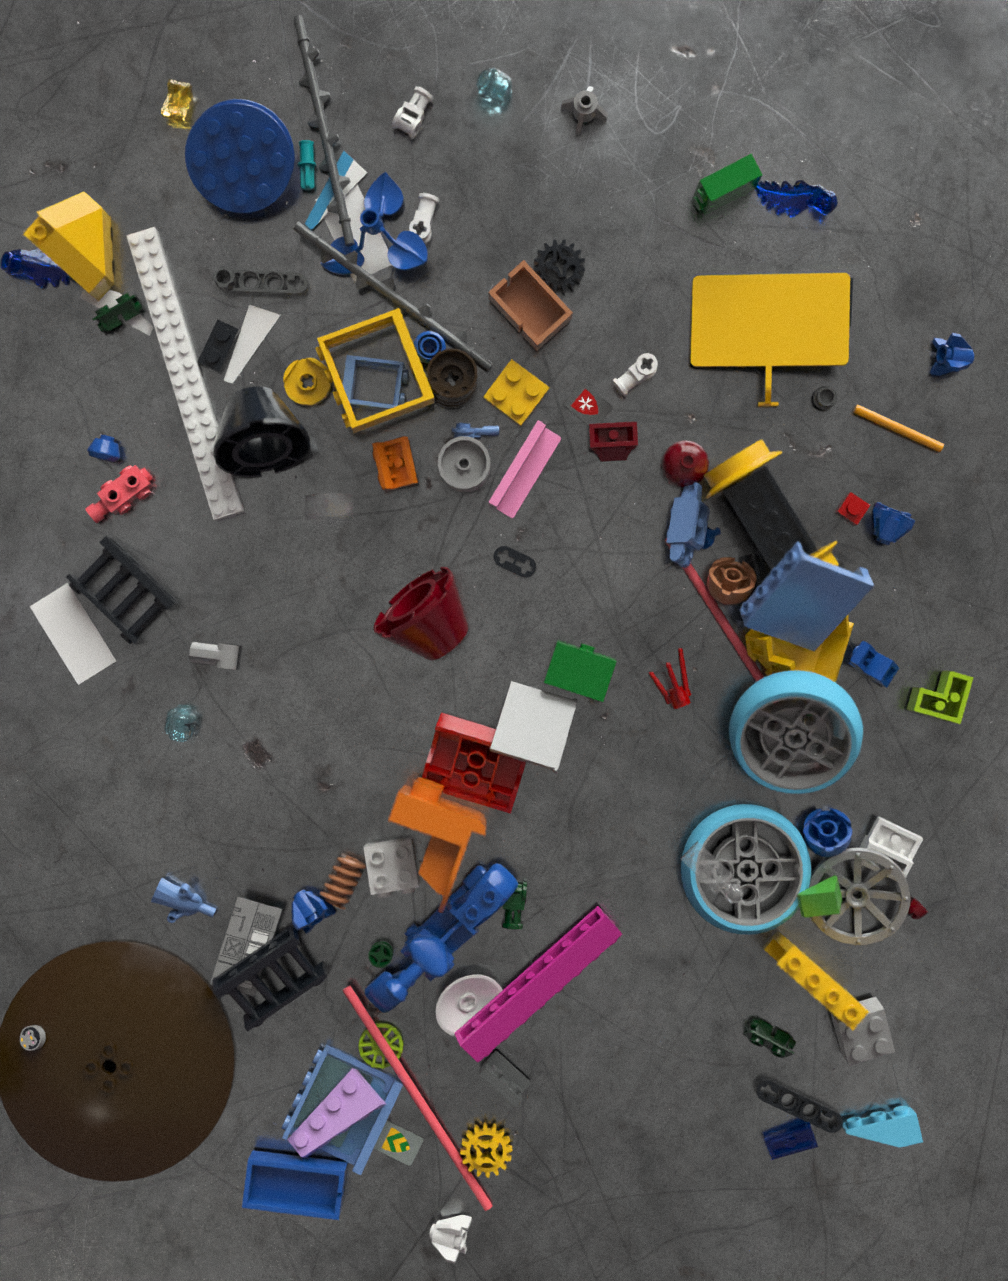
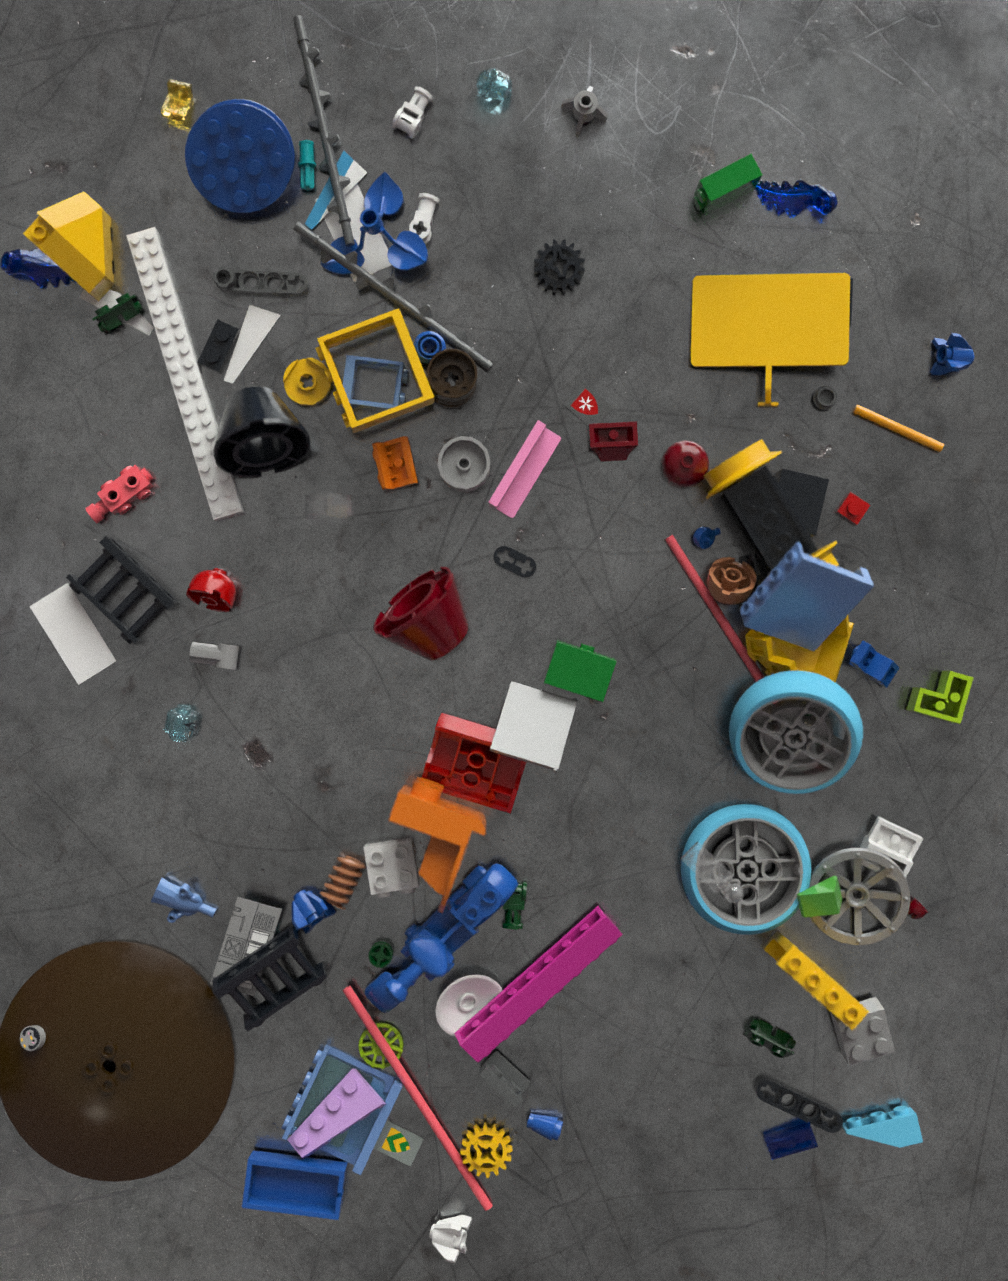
(104, 449): blue cone -> none
(213, 589): none -> red cylinder
(464, 429): medium blue plate -> none
(516, 392): yellow plate -> none
(530, 305): nougat piece -> none
(546, 1126): none -> blue cone
(635, 374): white connector -> none
(678, 696): red plant -> none
(687, 525): medium blue hinge -> none
(805, 495): none -> black brick
(827, 832): blue cylinder -> none
(890, 523): blue brick -> none

